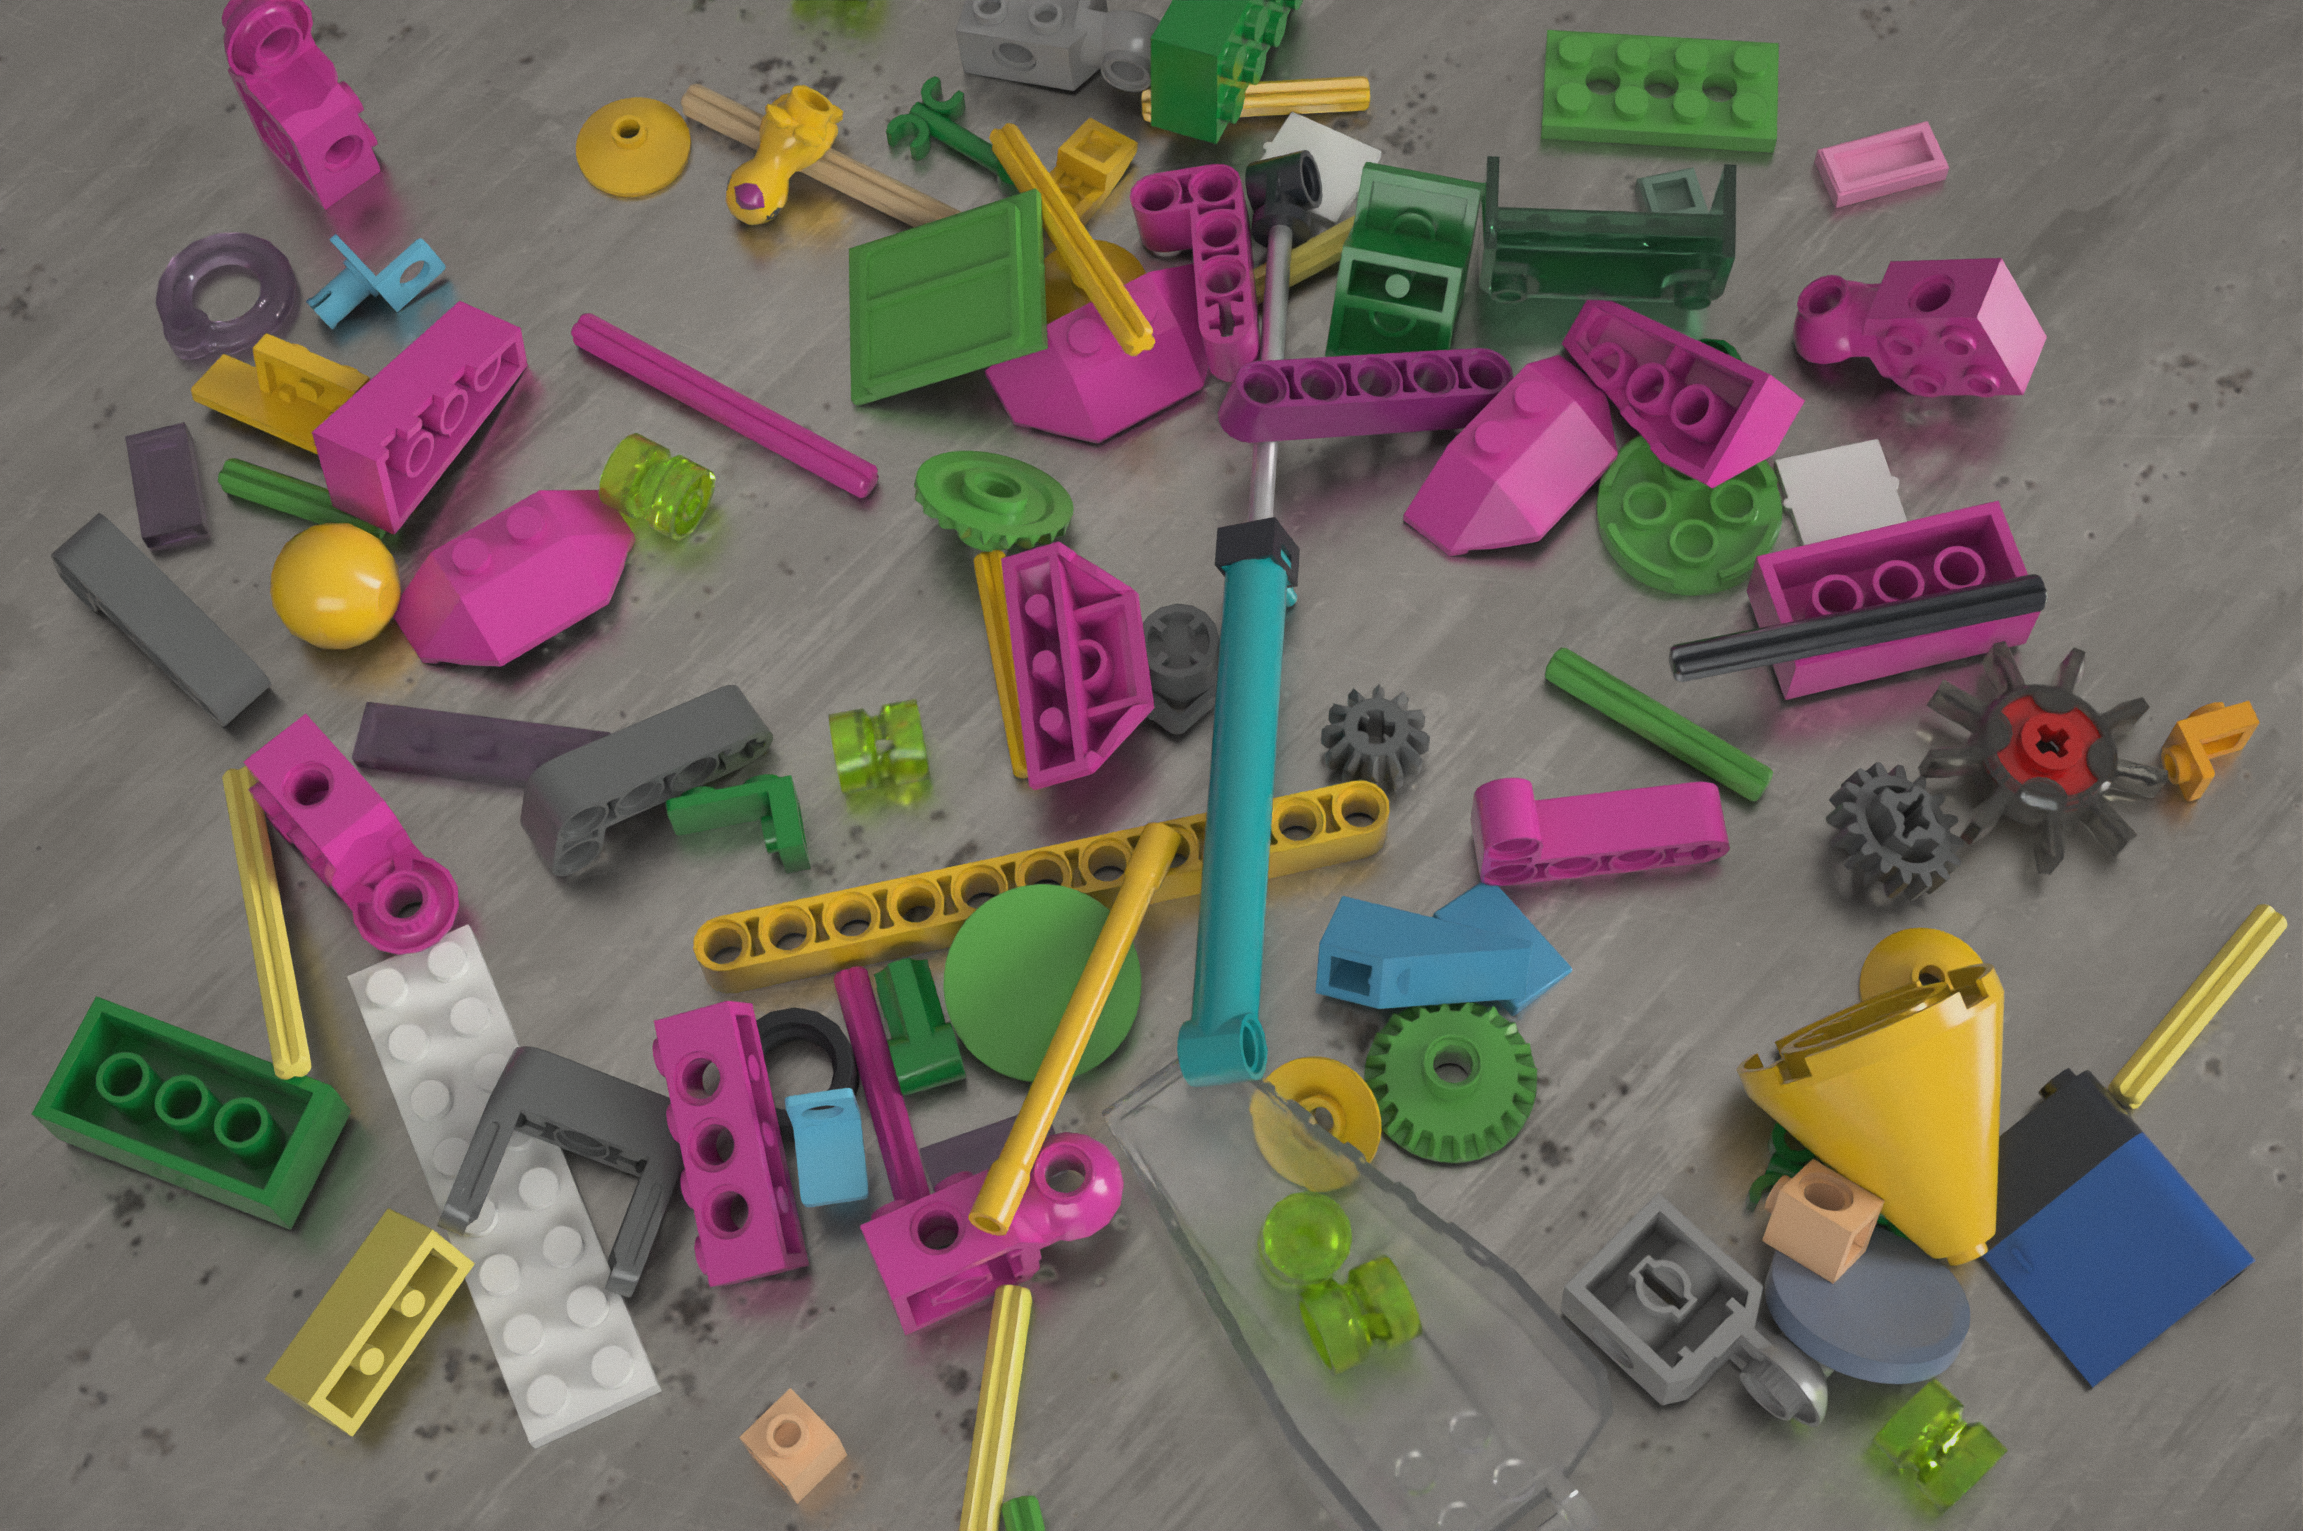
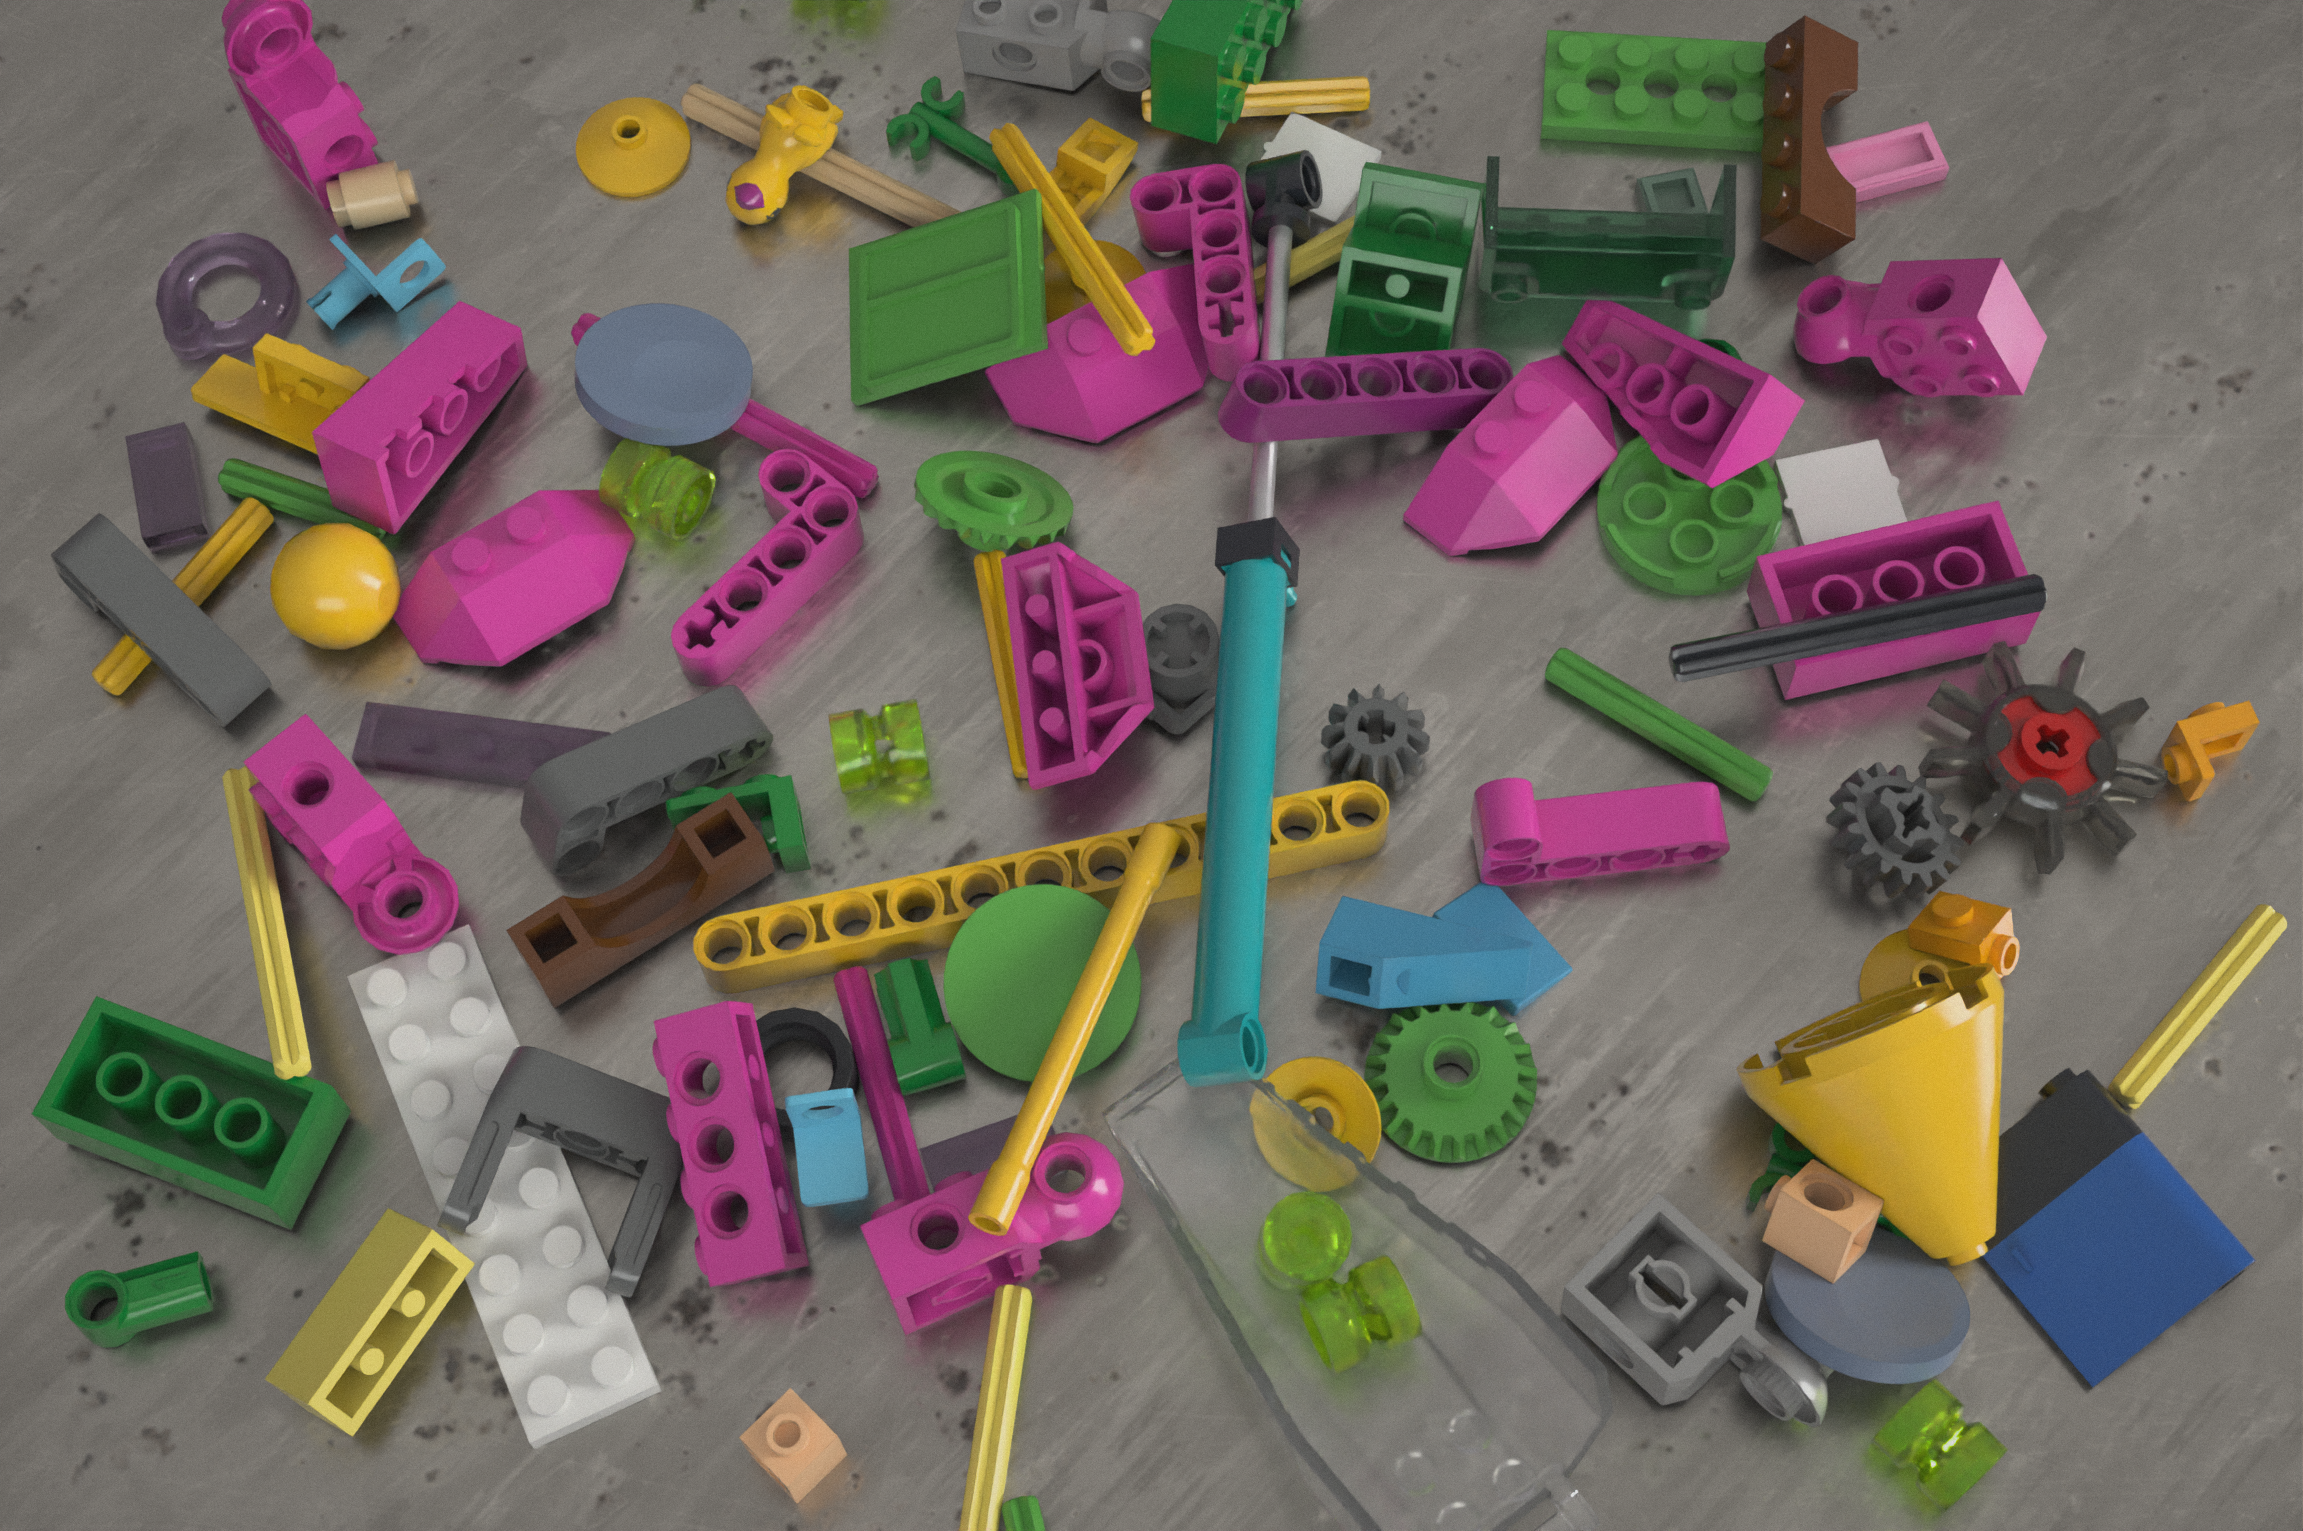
(145, 1296): none -> green piece
(197, 581): none -> yellow axle
(372, 195): none -> tan brick
(588, 938): none -> reddish brown arch
(663, 374): none -> sand blue piece
(716, 638): none -> dark pink beam
(1804, 196): none -> reddish brown arch
(1966, 932): none -> light orange bracket

